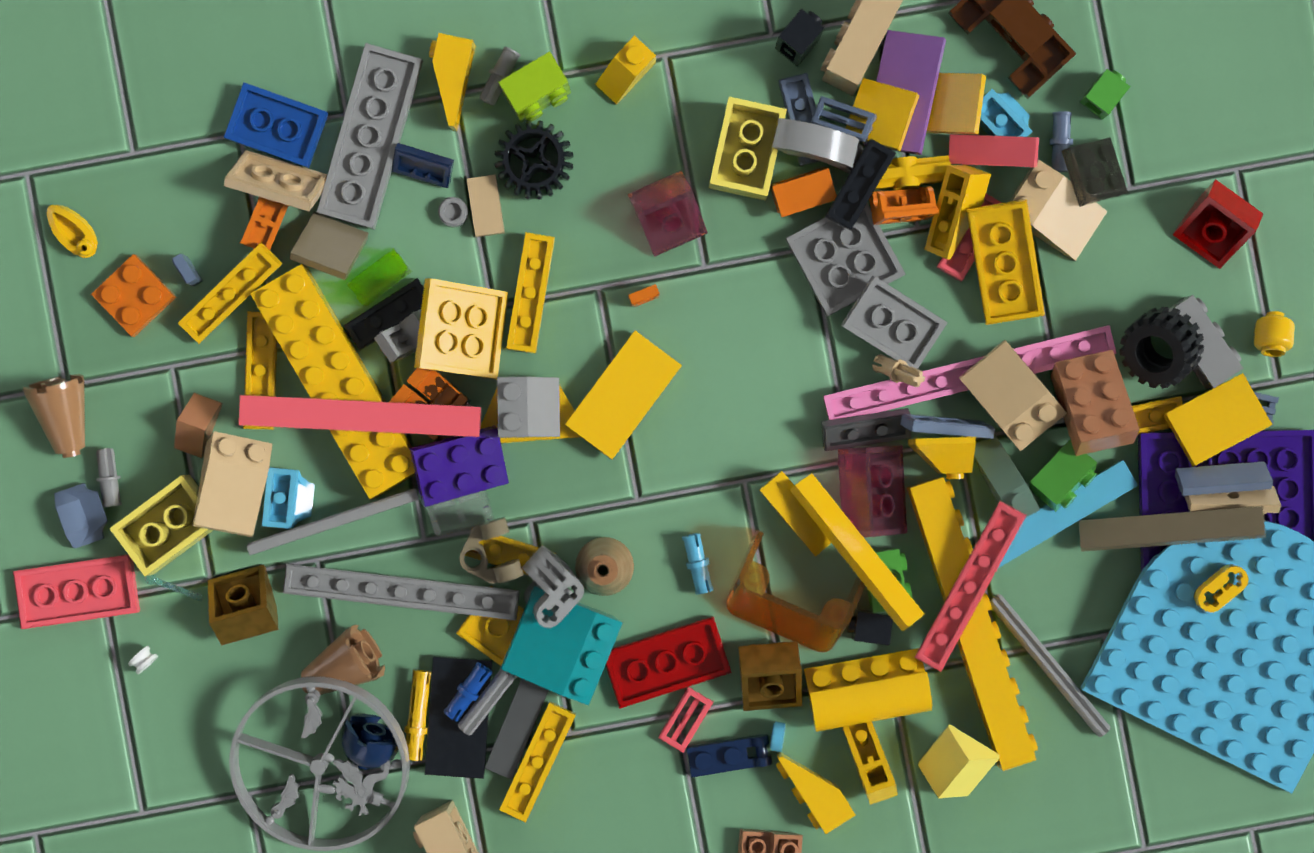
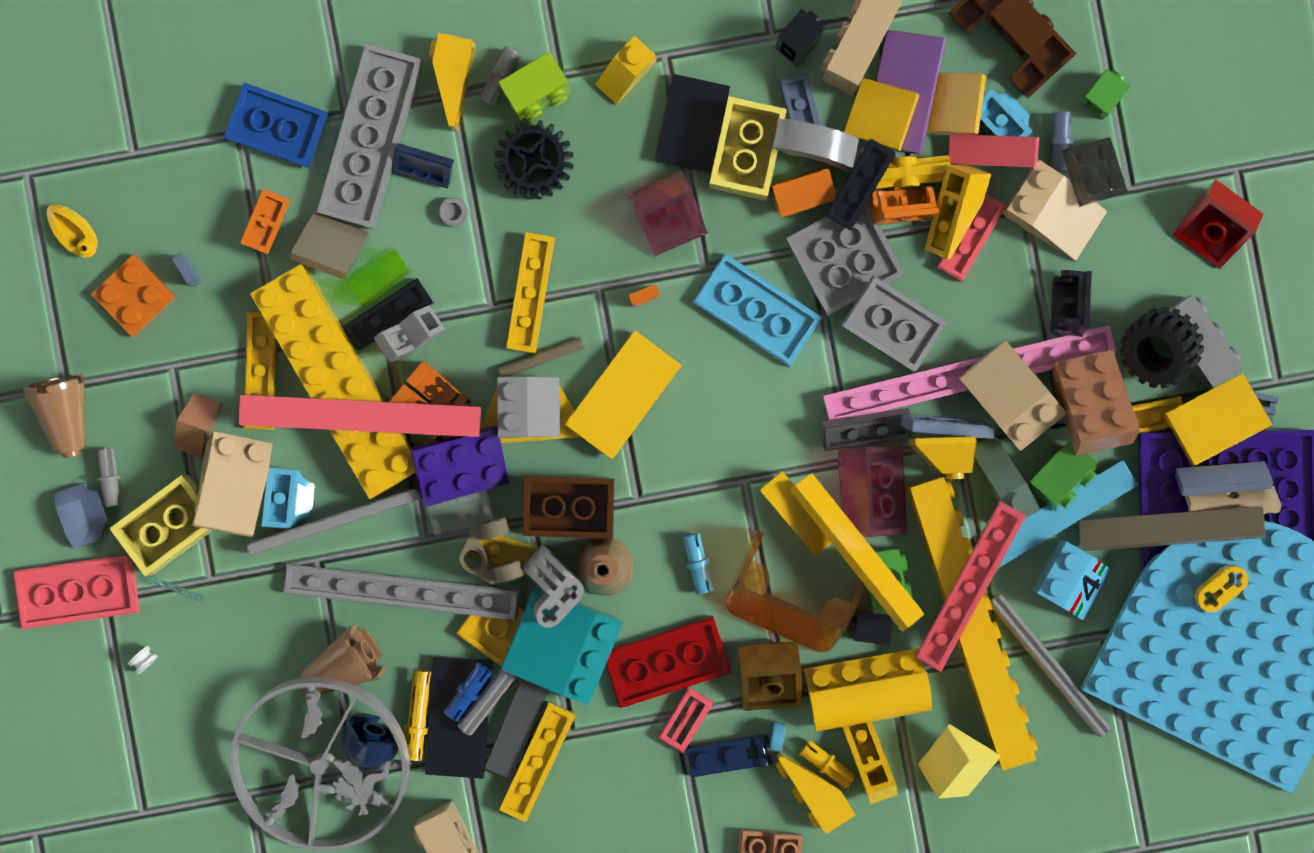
(230, 293): yellow plate -> none
(242, 605): pearl gold slope -> none
(276, 180): tan tile -> none
(461, 329): yellow plate -> none
(485, 206): tan tile -> none
(541, 357): none -> dark tan bar
(568, 507): none -> reddish brown brick
(692, 123): none -> black tile
(757, 310): none -> medium azure tile
(827, 764): none -> yellow axle
(867, 128): sand blue tile -> none
(898, 370): tan axle -> none
(1006, 261): yellow tile -> none
(1071, 303): none -> black hinge
(1071, 579): none -> medium azure slope
(1274, 334): yellow head -> none

